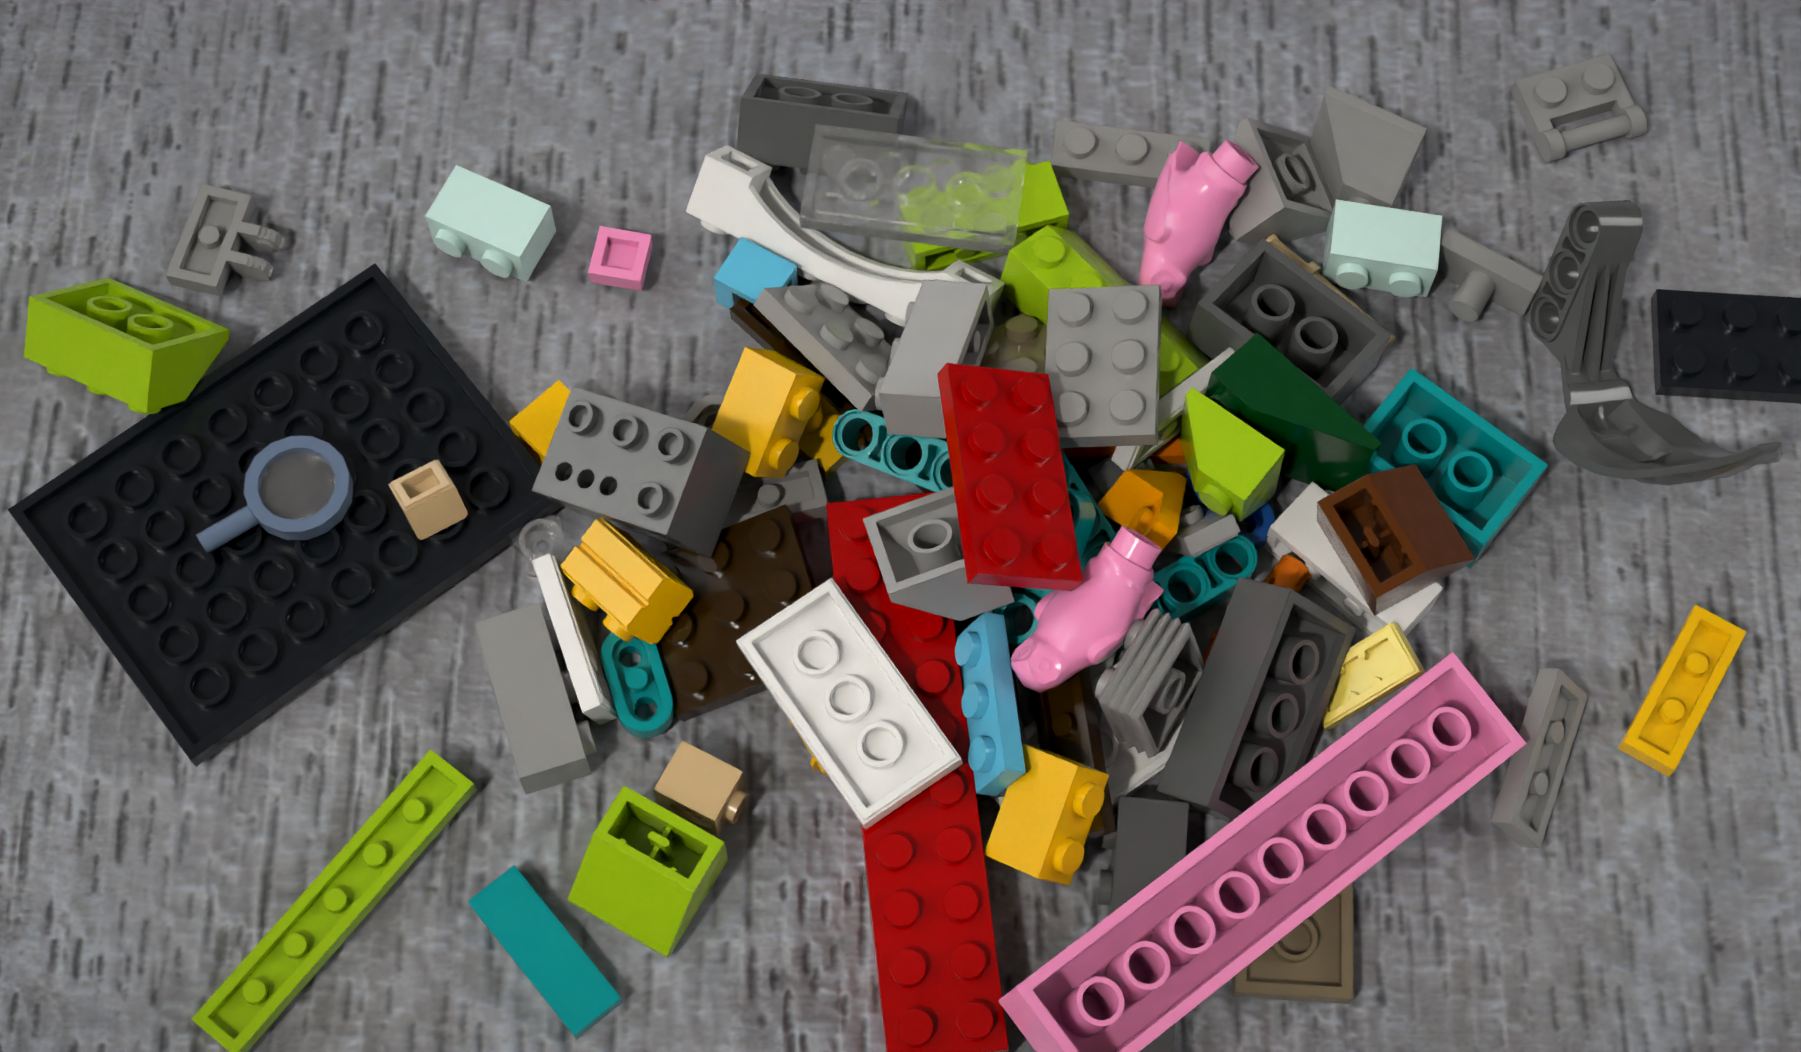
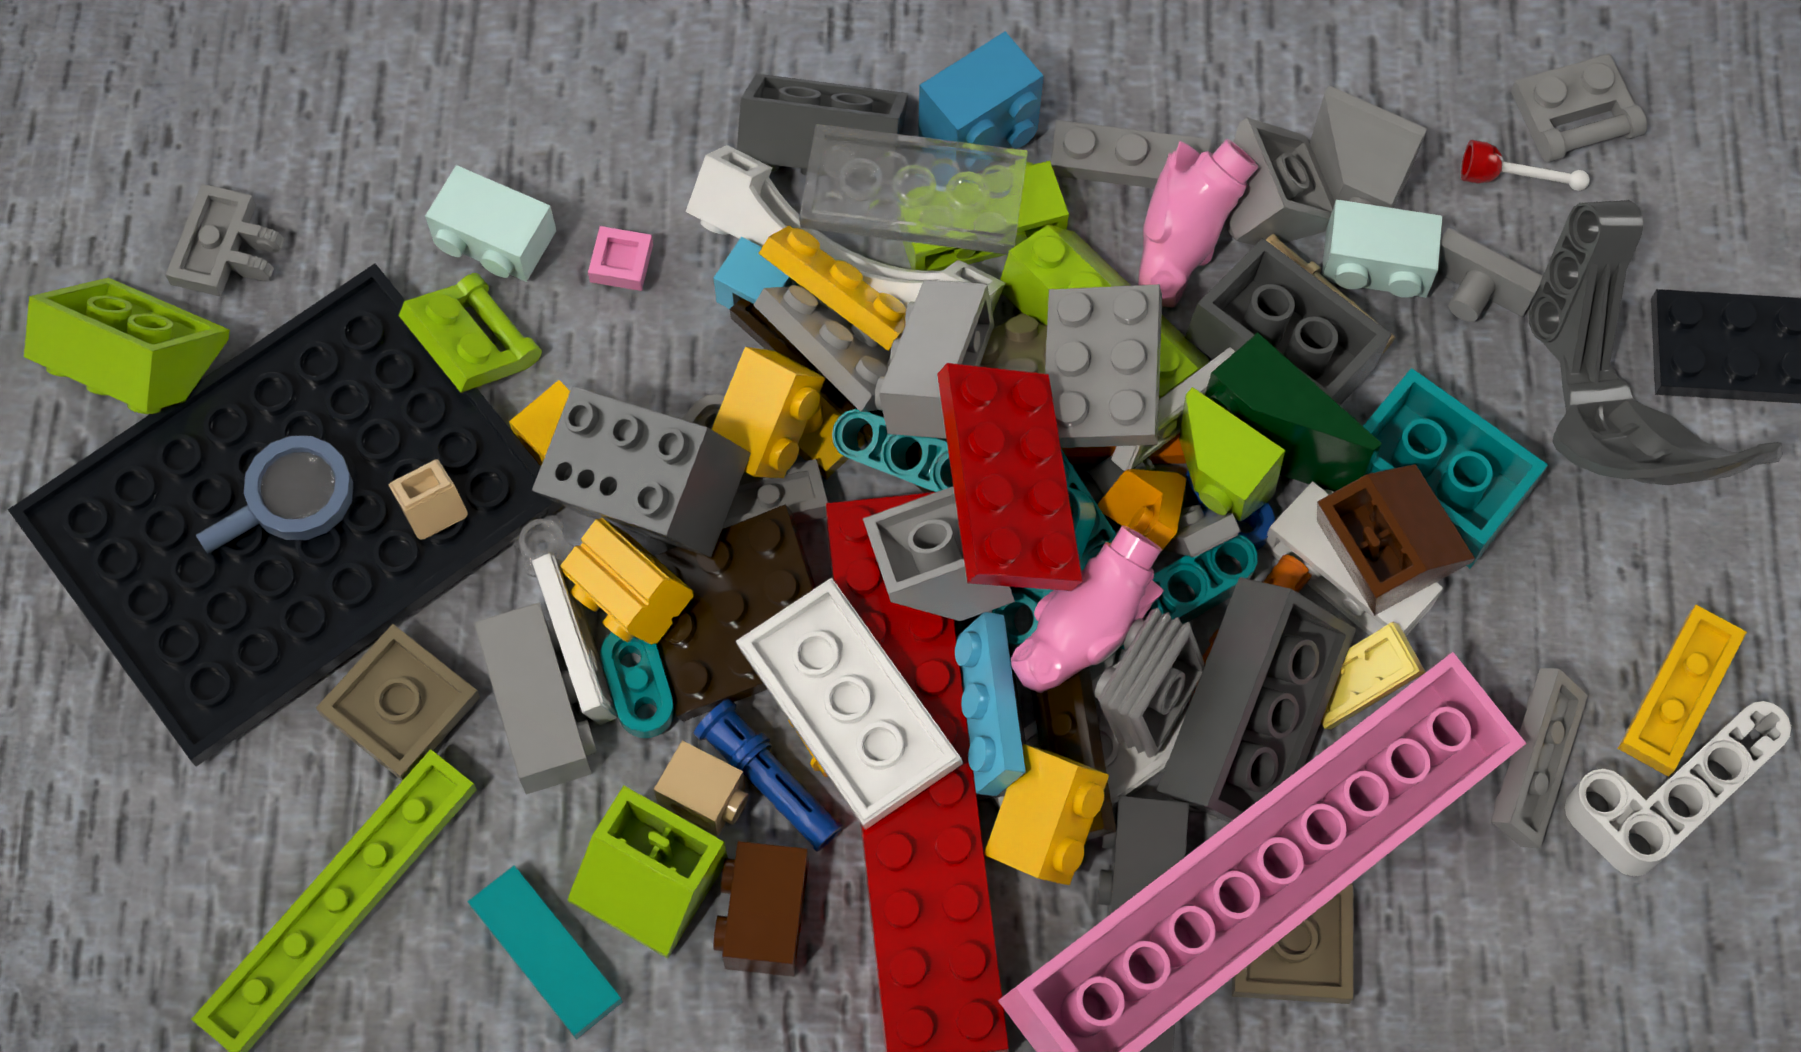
(398, 702): none -> dark tan plate
(459, 342): none -> lime plate
(752, 755): none -> blue pin
(764, 908): none -> reddish brown brick
(836, 284): none -> yellow plate
(984, 97): none -> dark azure brick
(1484, 163): none -> hinge
(1691, 784): none -> white beam

